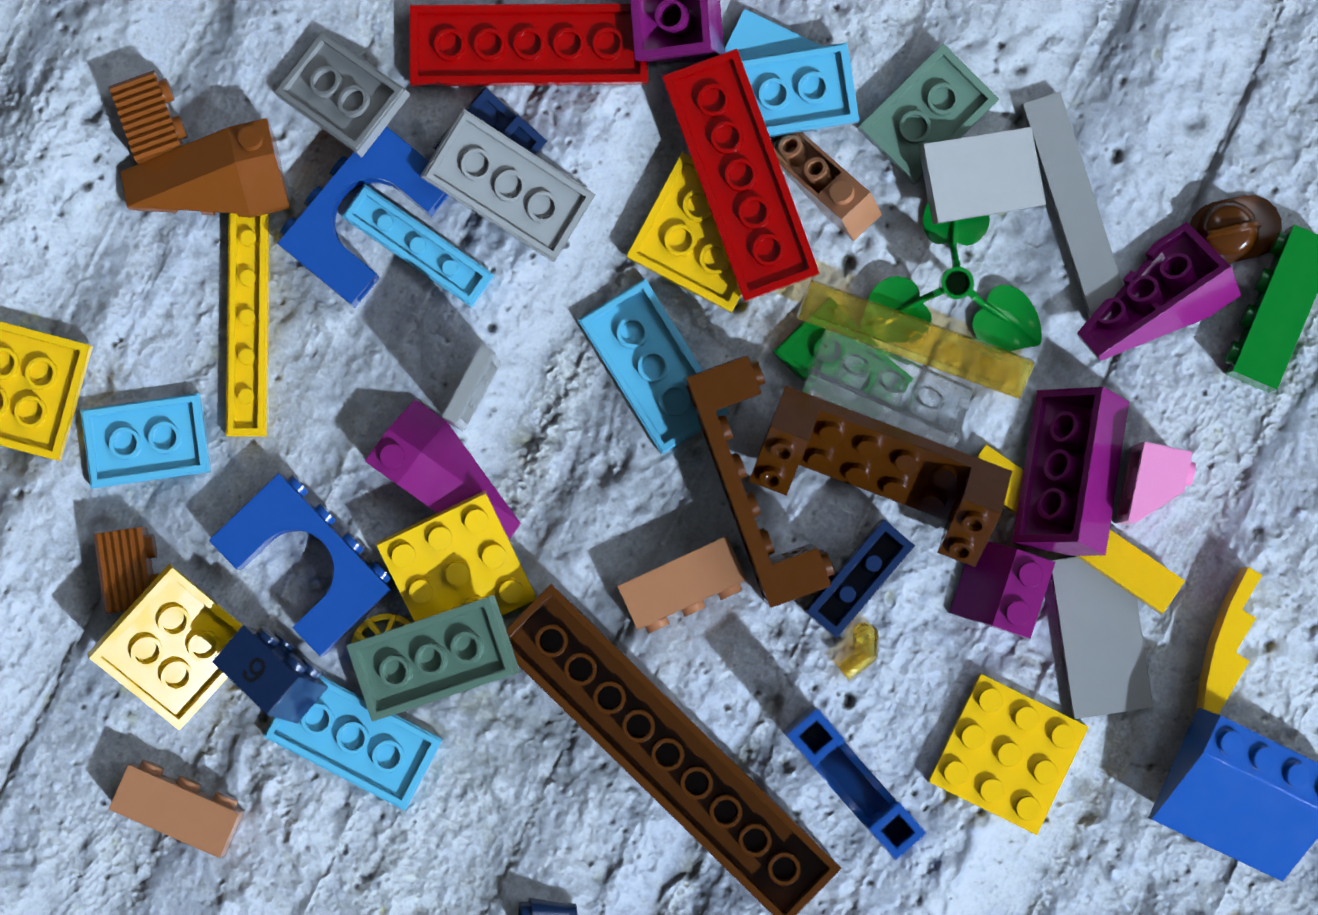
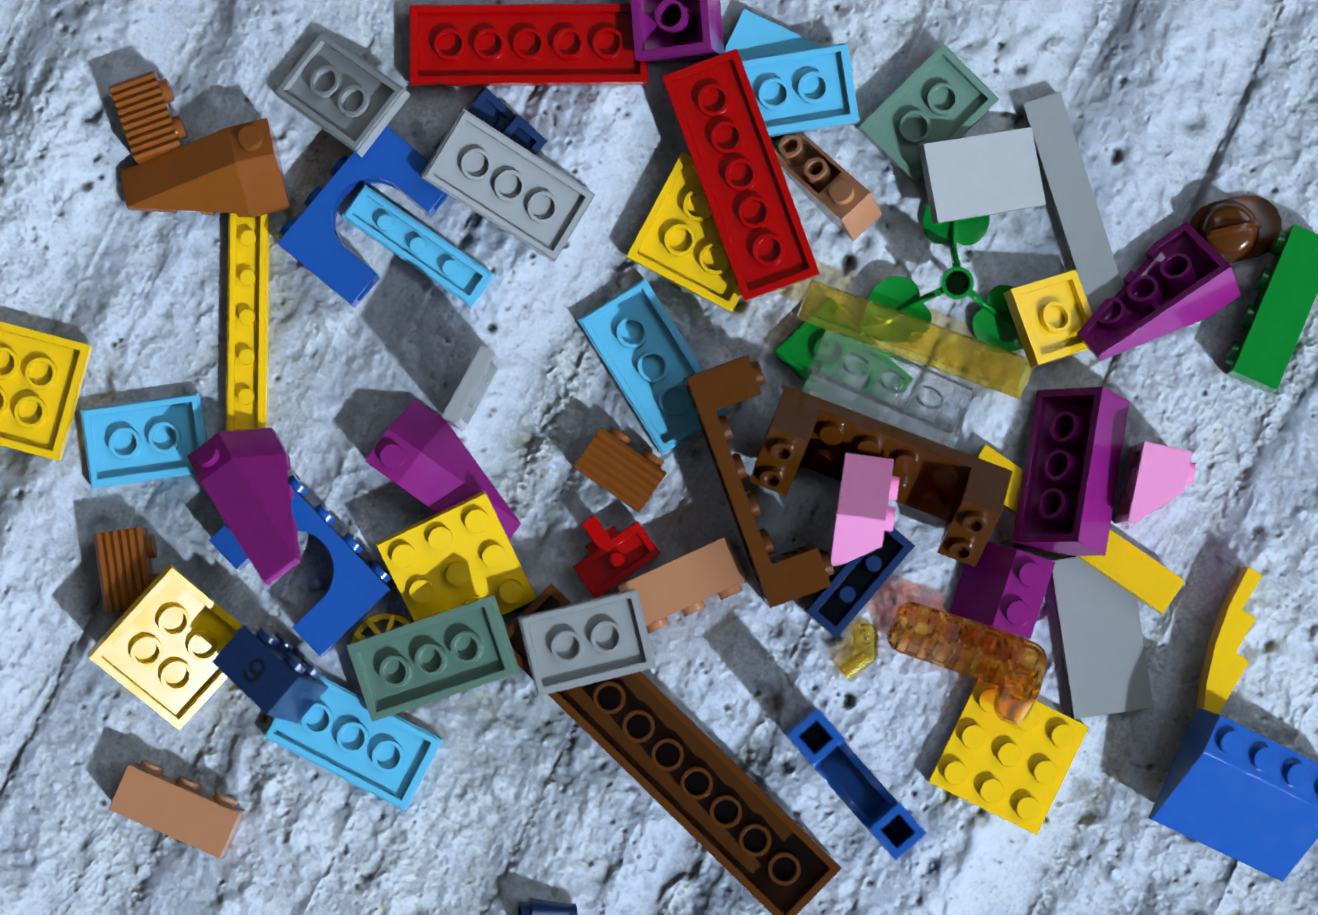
(252, 492): none -> magenta wedge
(587, 642): none -> light grey tile
(613, 555): none -> red hinge
(620, 468): none -> dark orange brick
(863, 507): none -> bright pink slope
(975, 651): none -> clear orange beam
(1049, 317): none -> yellow plate

